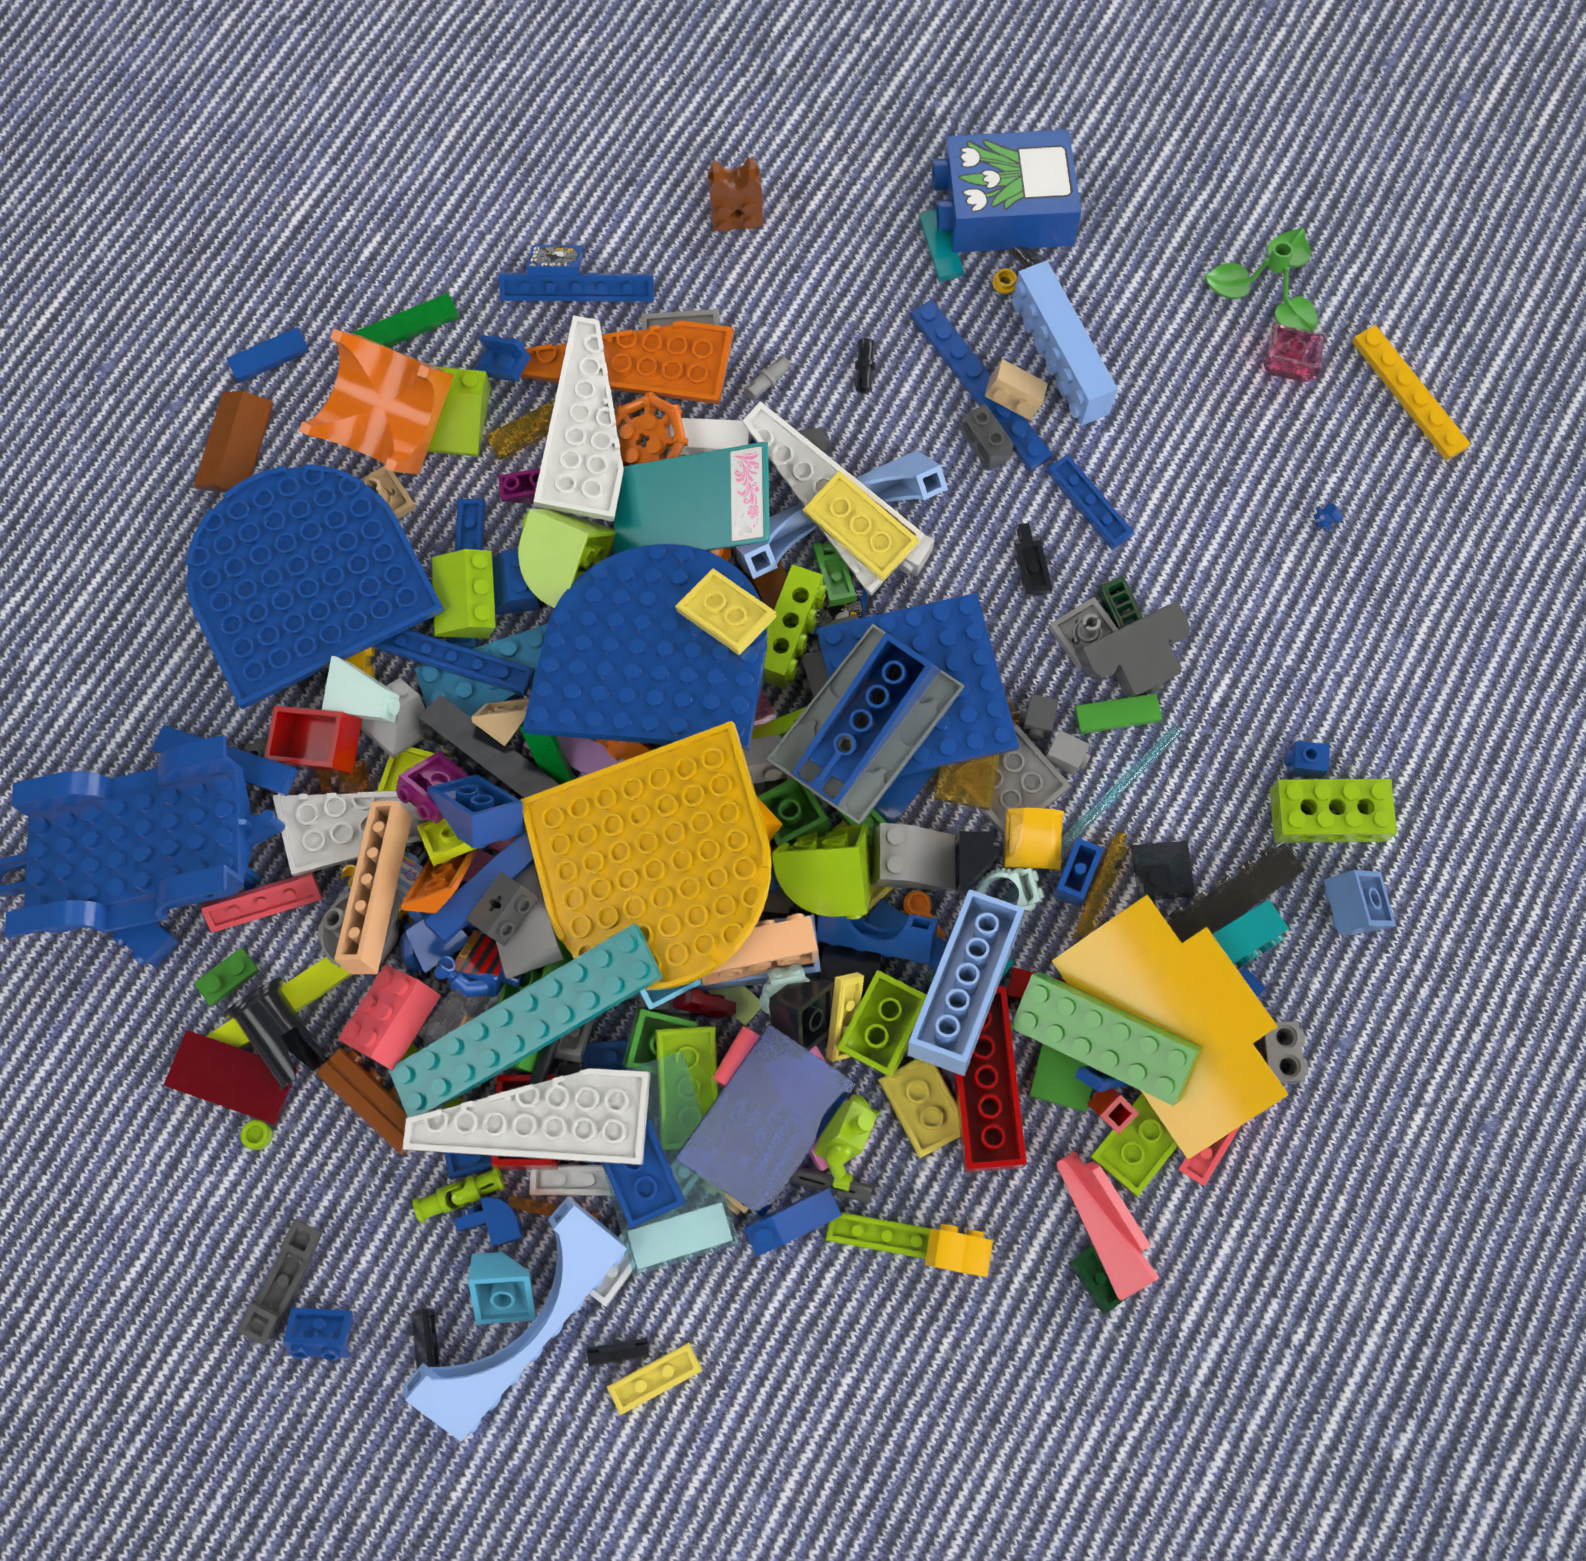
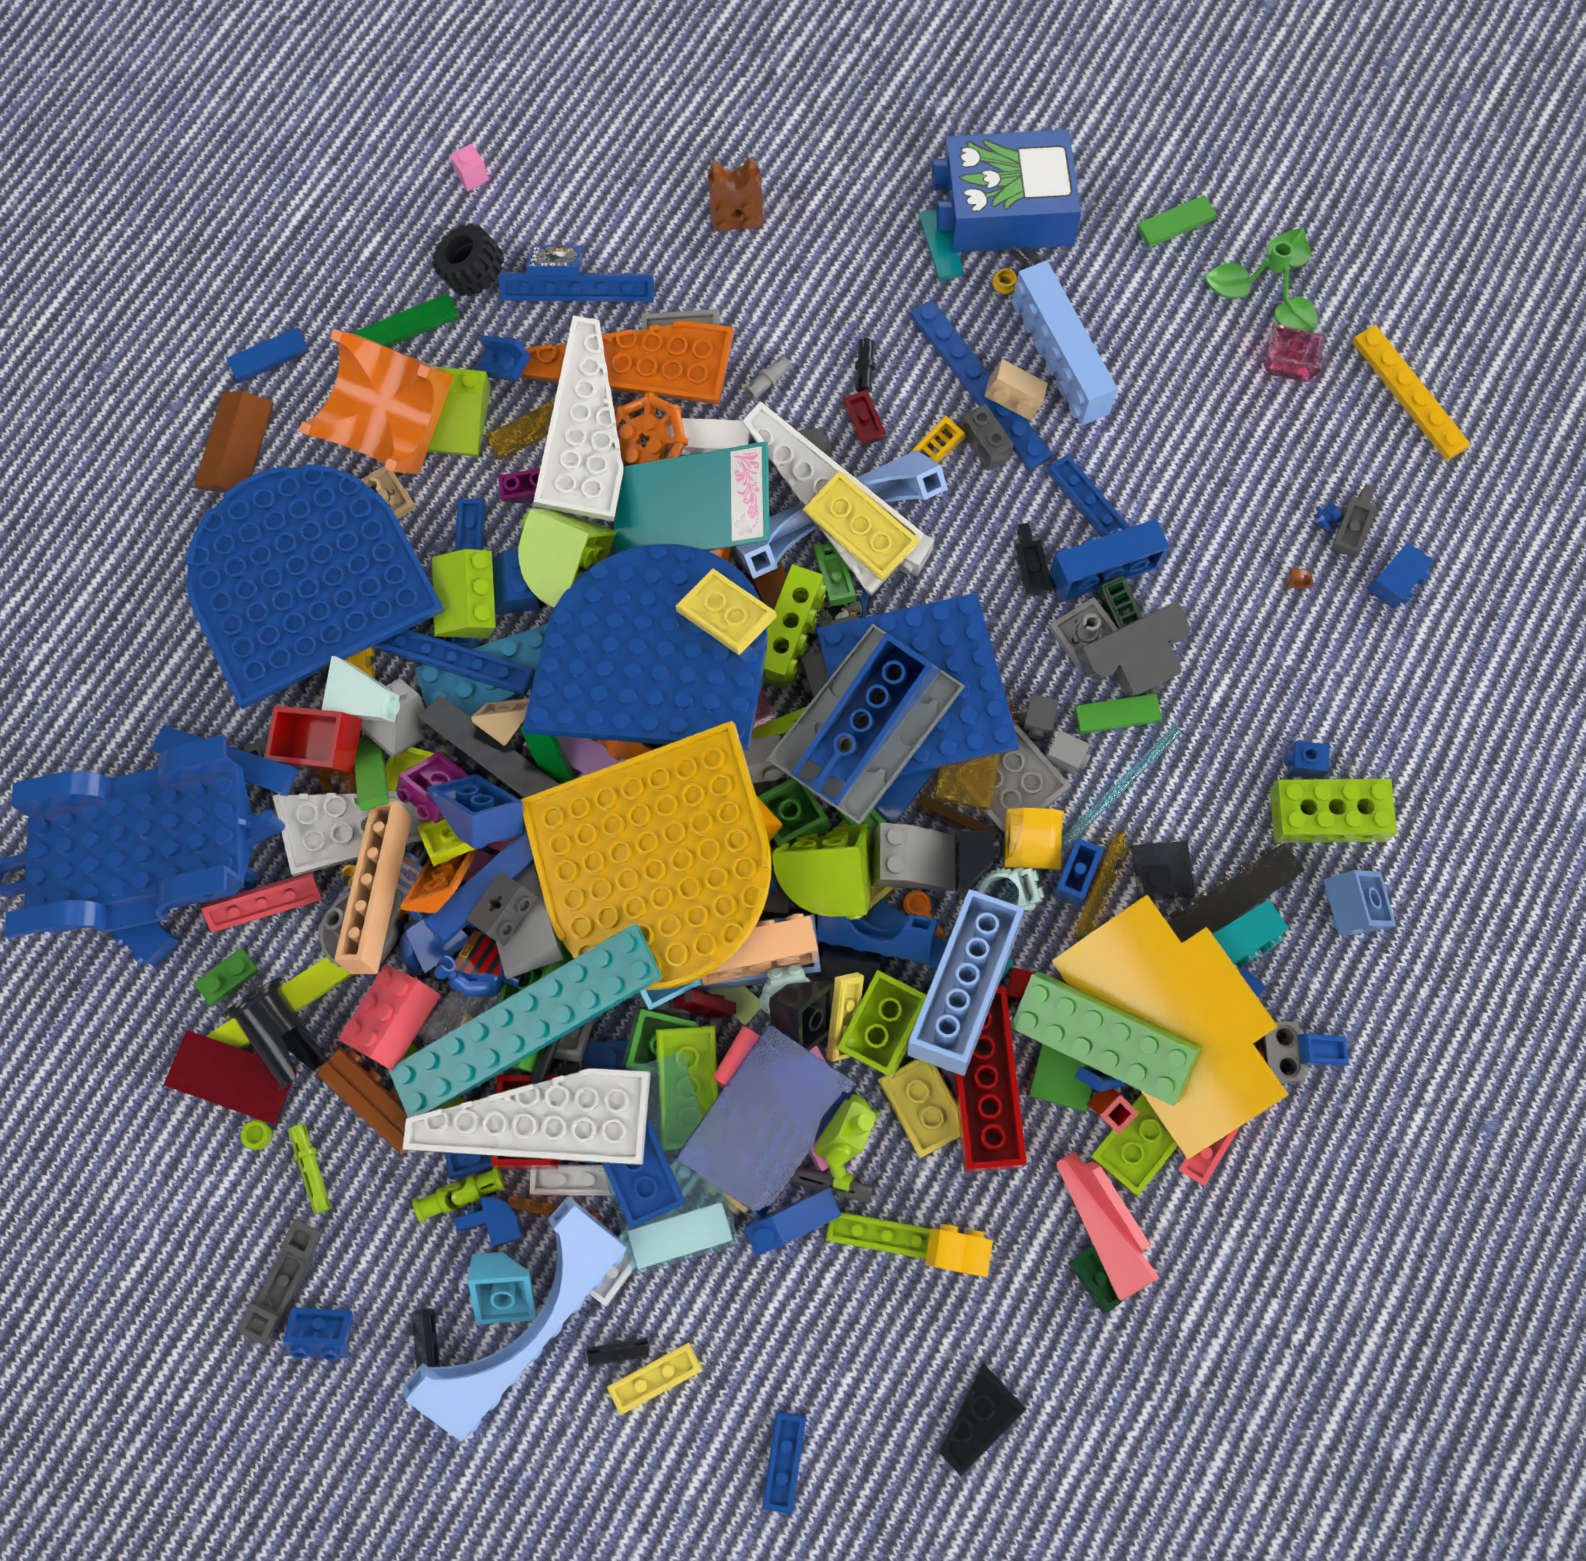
(309, 1168): none -> lime pin
(370, 775): none -> bright green tile
(468, 259): none -> black tyre
(469, 167): none -> bright pink brick
(784, 1462): none -> blue tile
(864, 418): none -> dark red plate
(950, 816): none -> dark brown tile
(952, 428): none -> yellow slope
(981, 1421): none -> black wing
(1100, 560): none -> blue brick
(1176, 221): none -> bright green tile
(1299, 579): none -> dark orange tile
(1323, 1050): none -> blue tile
(1355, 523): none -> dark grey hinge
(1401, 575): none -> blue brick

